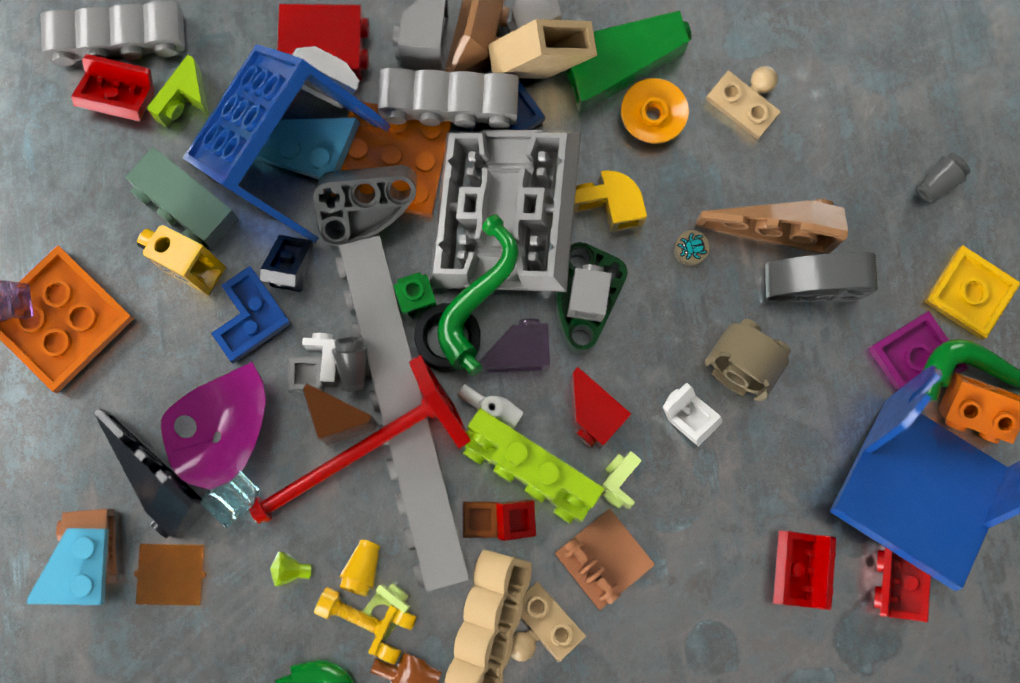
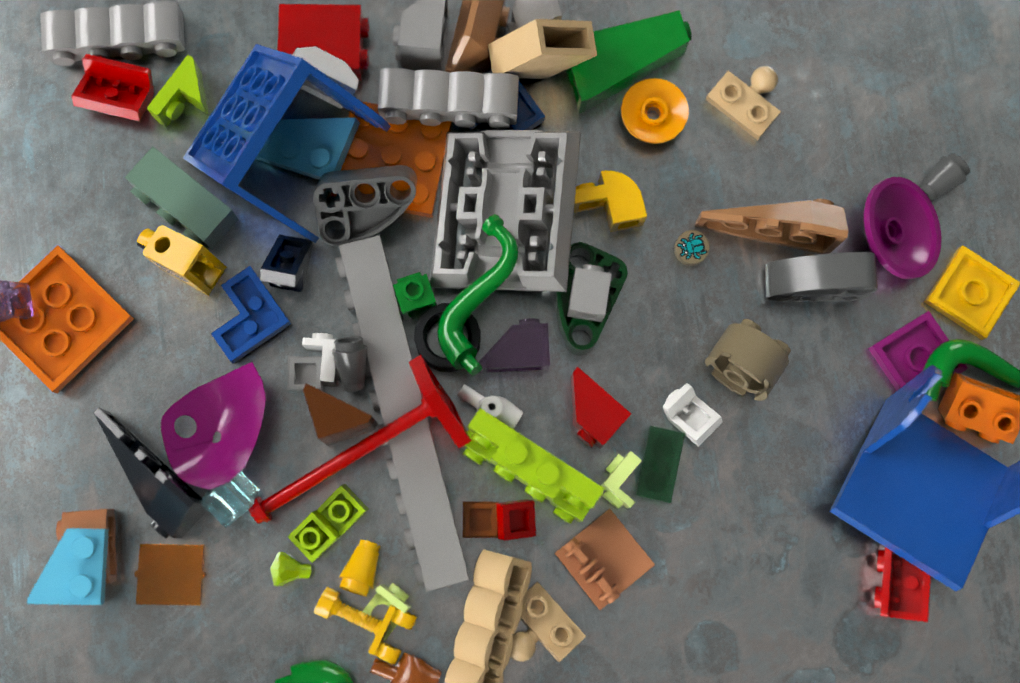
(328, 523): none -> lime slope
(659, 464): none -> clear green plate
(804, 570): red bracket -> none
(902, 228): none -> magenta dish

